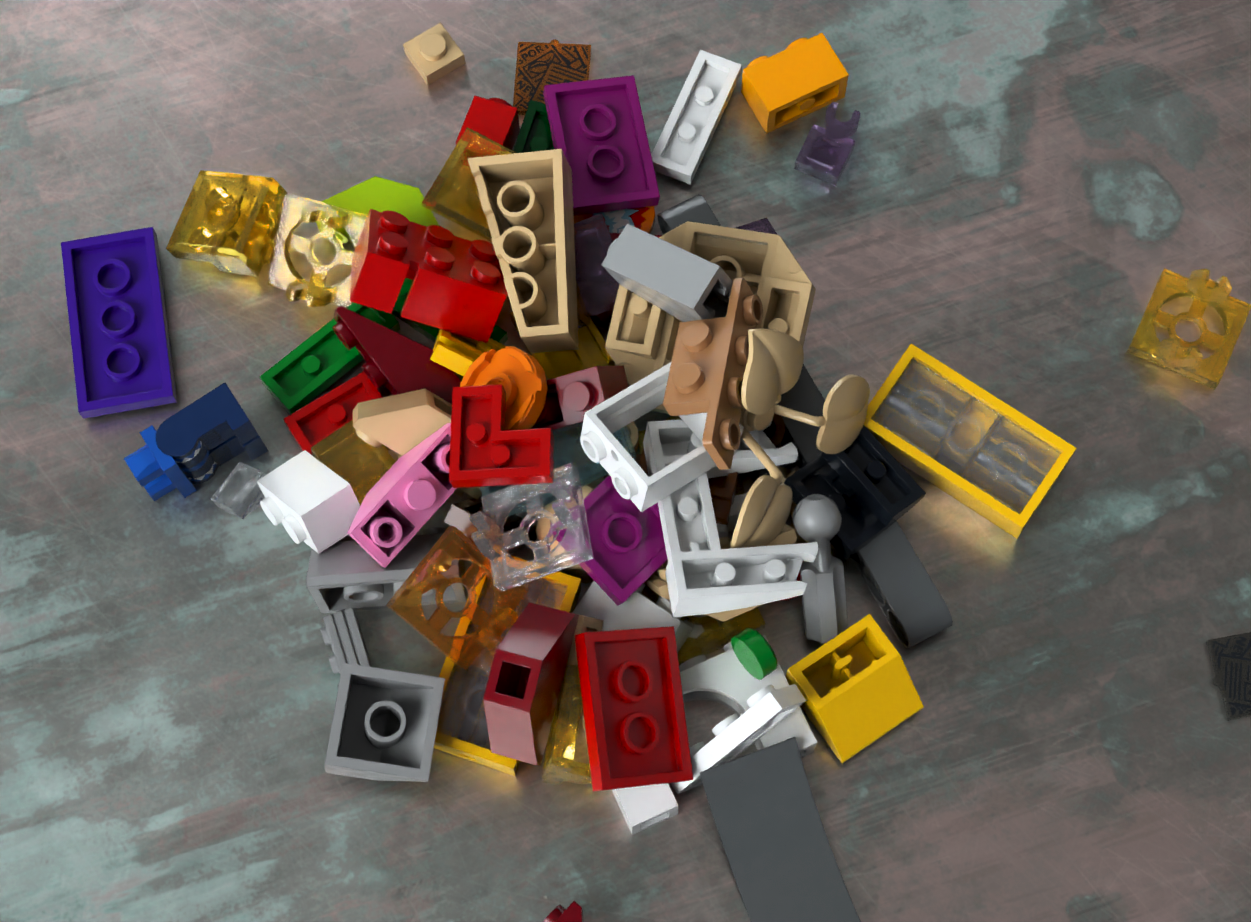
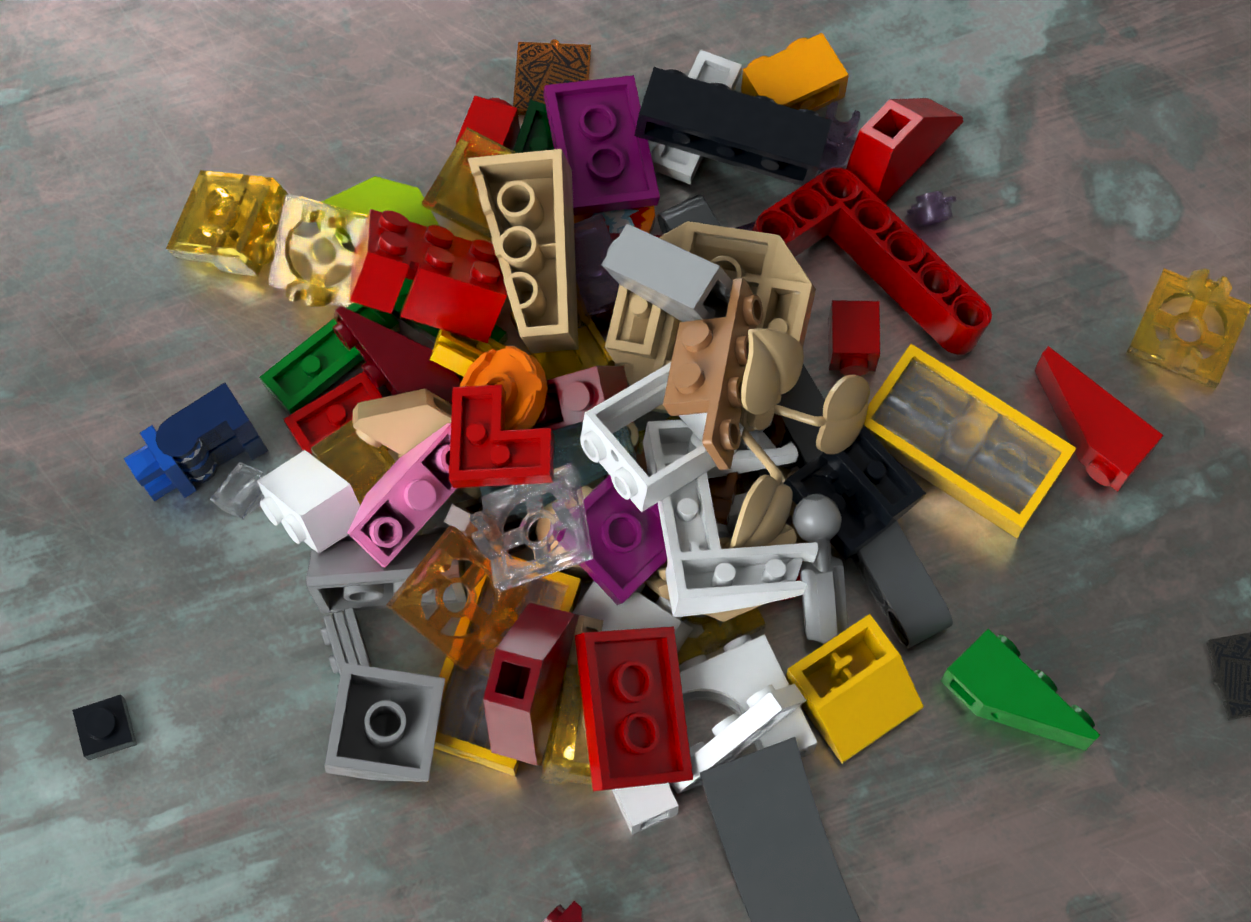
(104, 727): none -> black plate
(118, 323): dark purple plate -> none
(434, 53): tan plate -> none
(732, 127): none -> black brick
(754, 653): green tile -> none
(854, 336): none -> red brick
(886, 249): none -> red beam
(899, 142): none -> red slope
(932, 208): none -> clear purple plate
(1006, 691): none -> green slope
(1105, 432): none -> red slope

